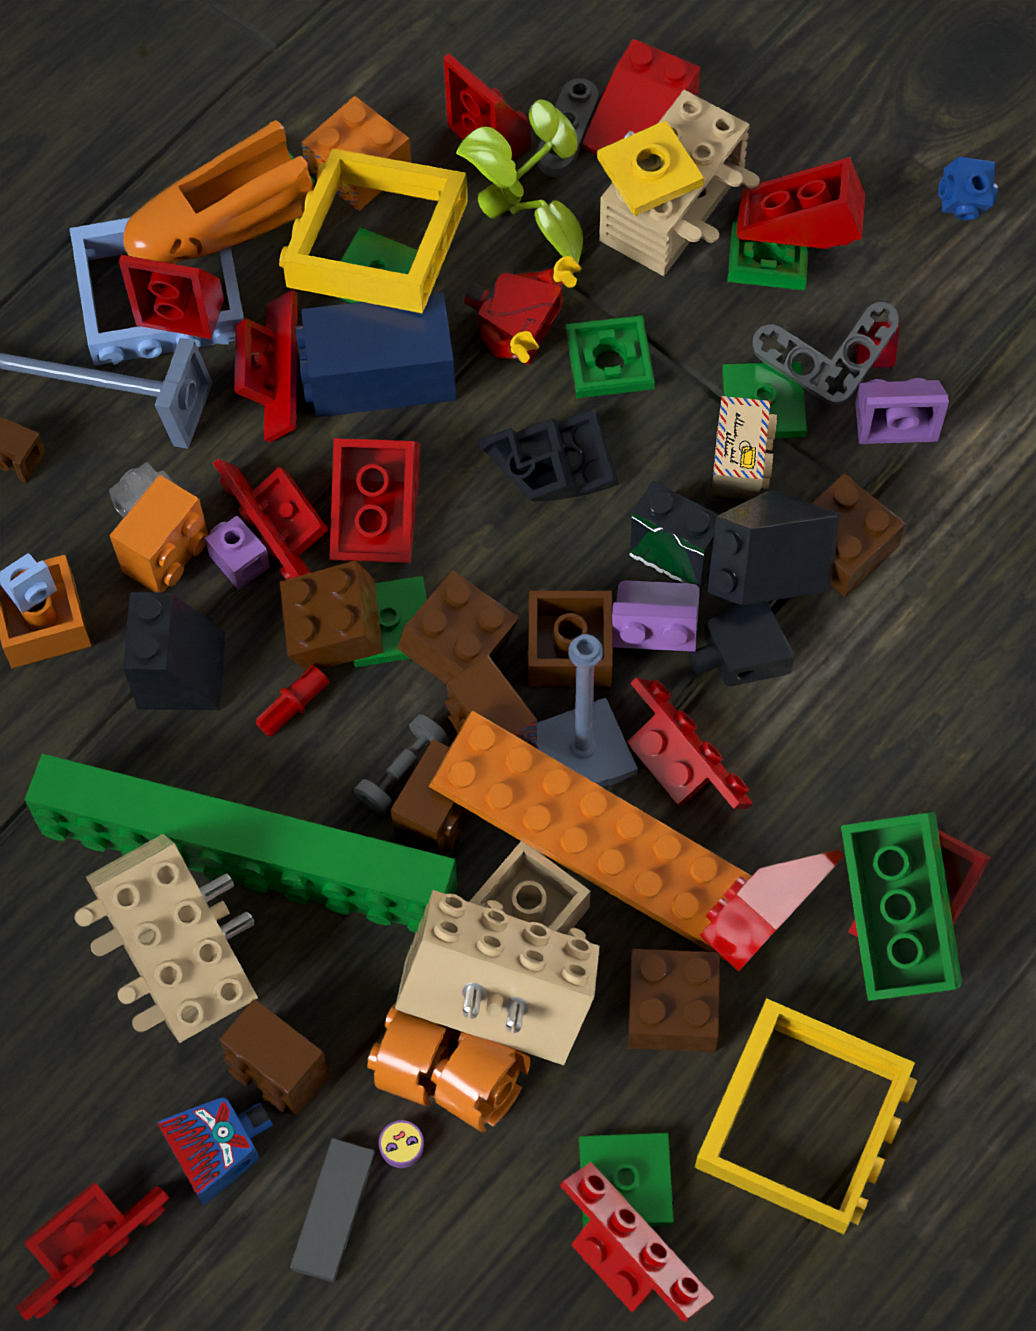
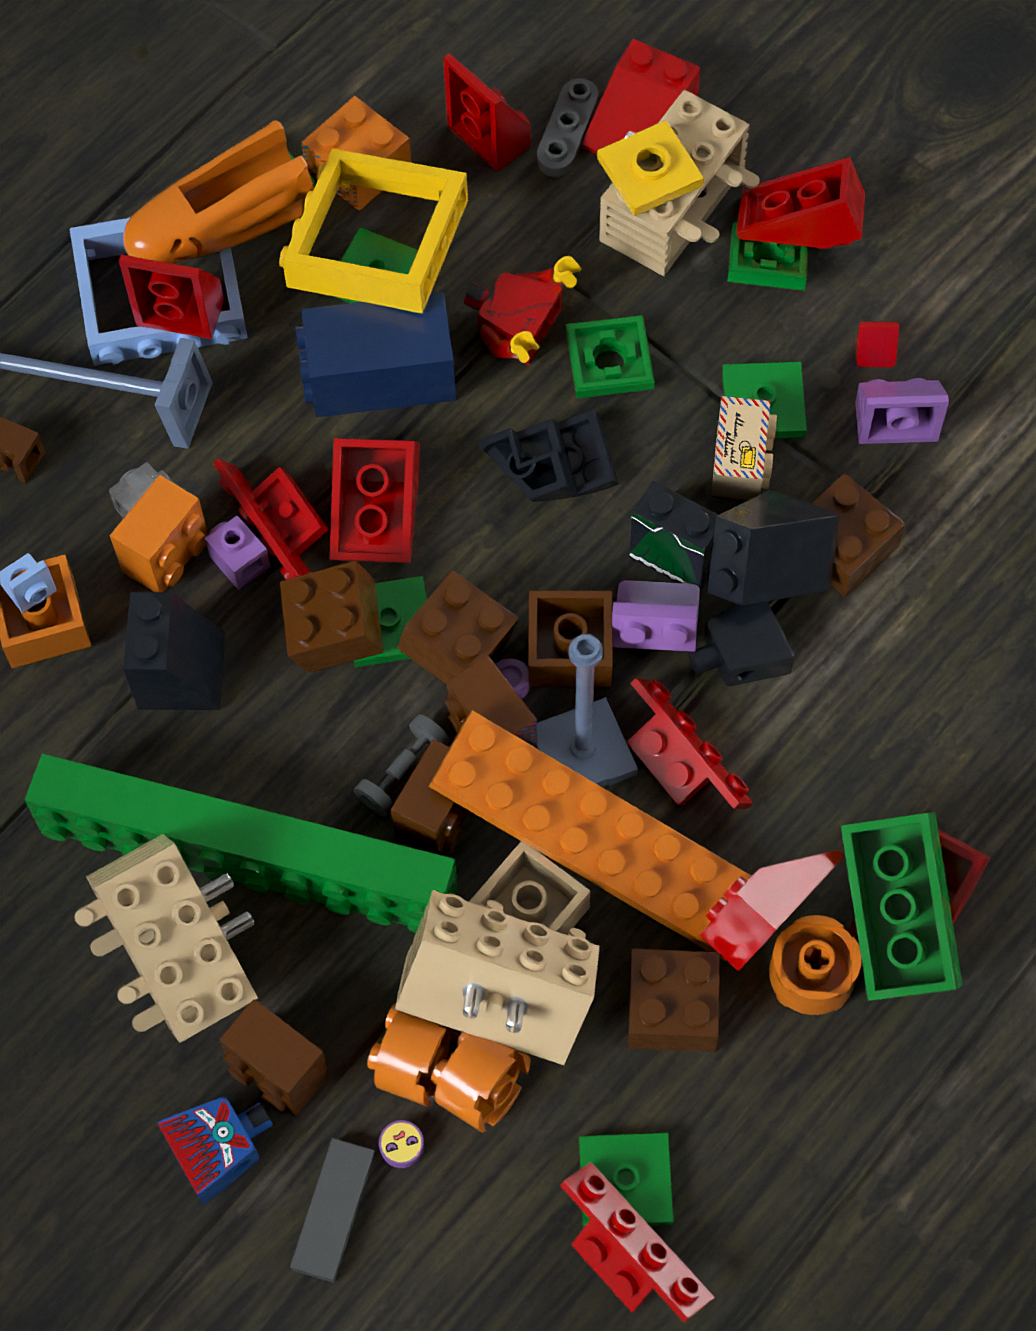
(81, 1236): red bracket -> none
(269, 364): red bracket -> none
(292, 700): red axle -> none
(493, 156): lime plant -> none
(516, 674): none -> medium lavender tile
(825, 368): dark grey beam -> none
(836, 955): none -> orange brick
(837, 1043): yellow window -> none
(968, 188): blue brick -> none

